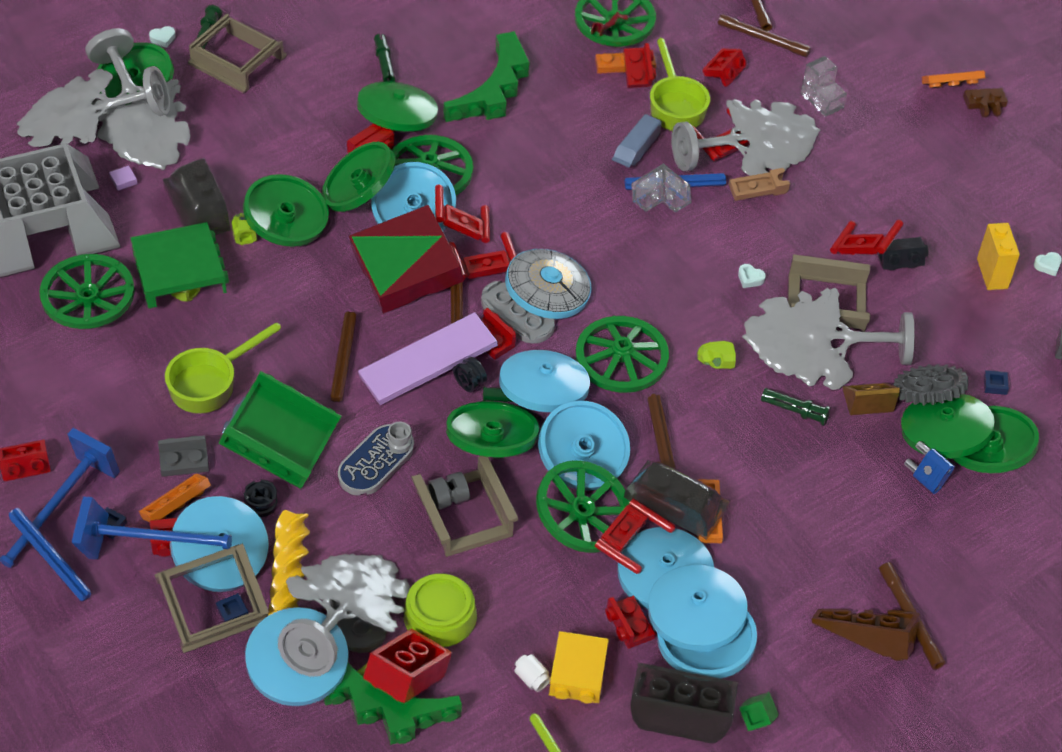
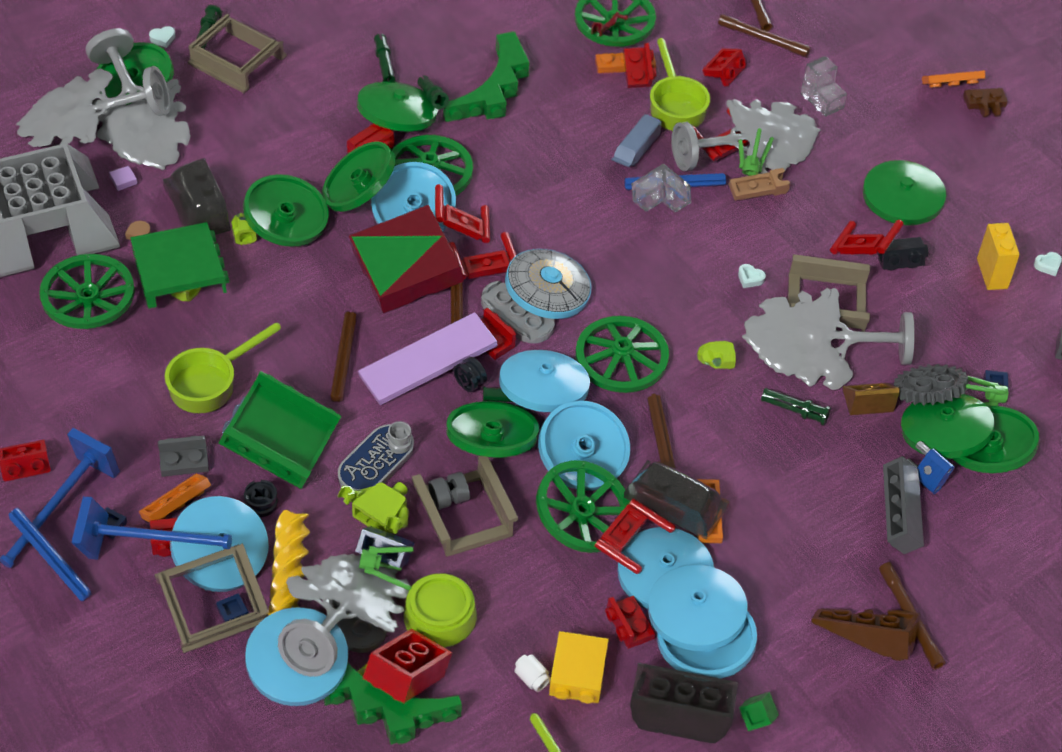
(137, 228): none -> medium nougat tile
(371, 560): none -> bright green plant
(379, 505): none -> lime torso
(379, 538): none -> piece
(434, 93): none -> dark green pin
(751, 164): none -> bright green plant
(903, 505): none -> dark grey brick
(904, 192): none -> green dish
(994, 392): none -> bright green plant

